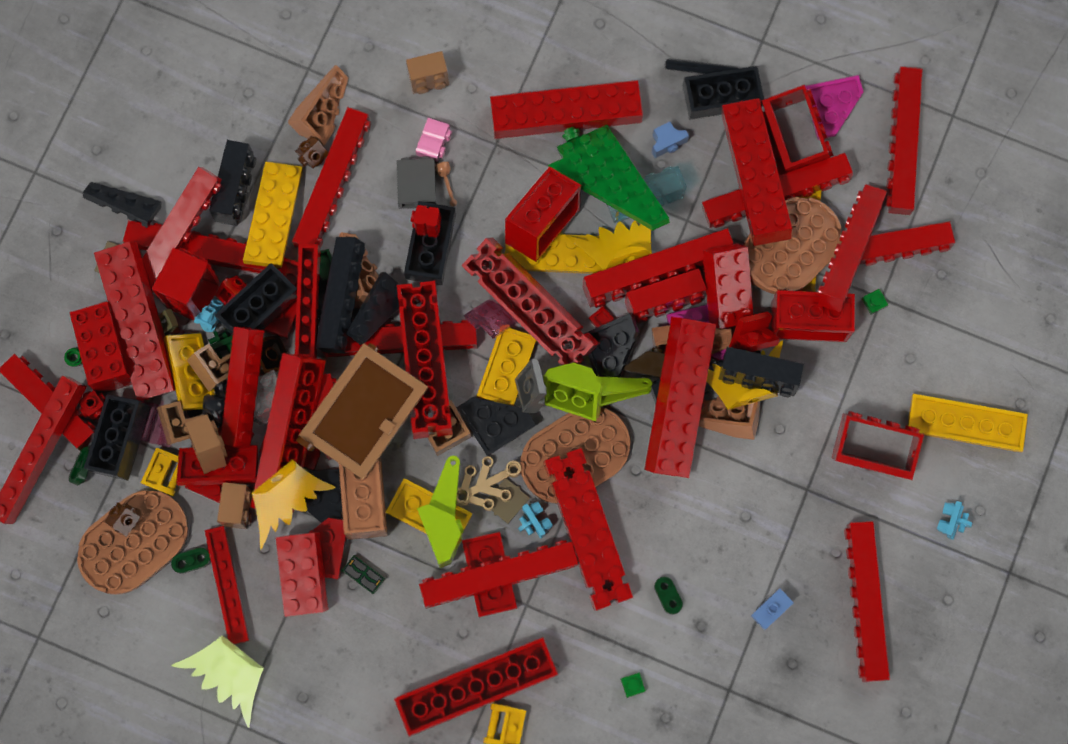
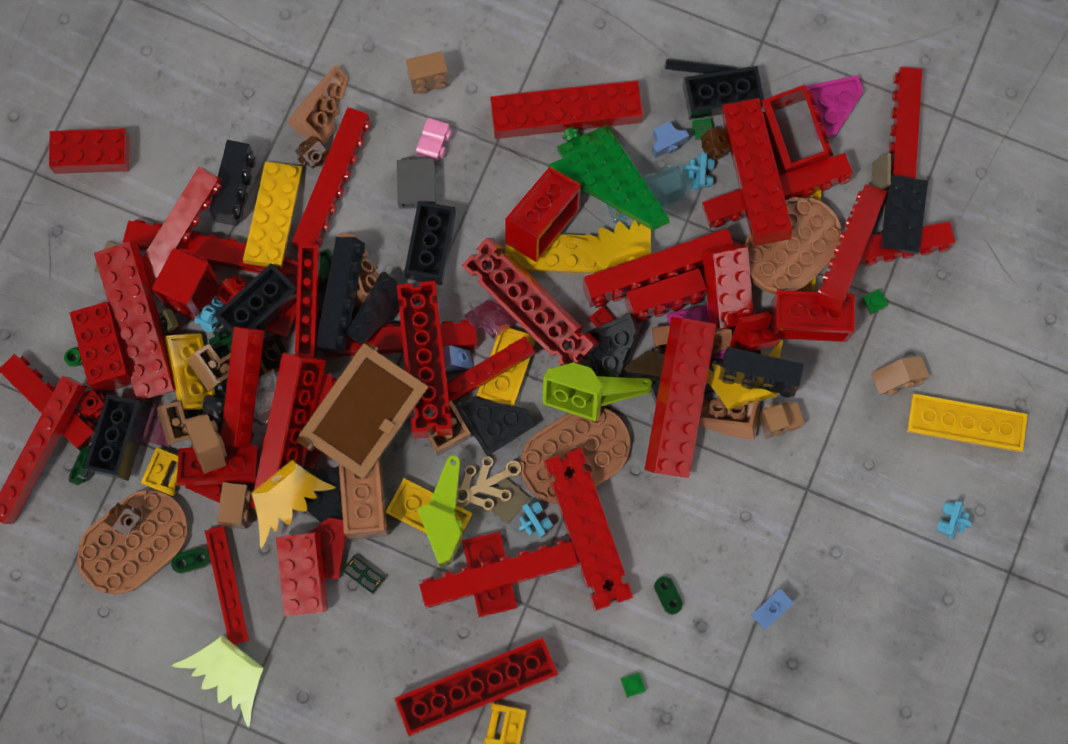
(89, 151): none -> red brick
(130, 204): black wing -> none
(426, 221): red brick -> none
(443, 170): nougat hinge -> none
(457, 359): none -> medium blue brick
(489, 369): none -> red plate
(531, 387): dark grey plate -> none
(697, 171): none -> medium azure hips
(700, 127): none -> green tile
(715, 143): none -> reddish brown brick
(780, 419): none -> medium nougat brick
(867, 602): red brick -> none
(881, 171): none -> dark tan piece
(900, 374): none -> medium nougat brick
(904, 214): none -> black plate
(907, 472): red hose -> none

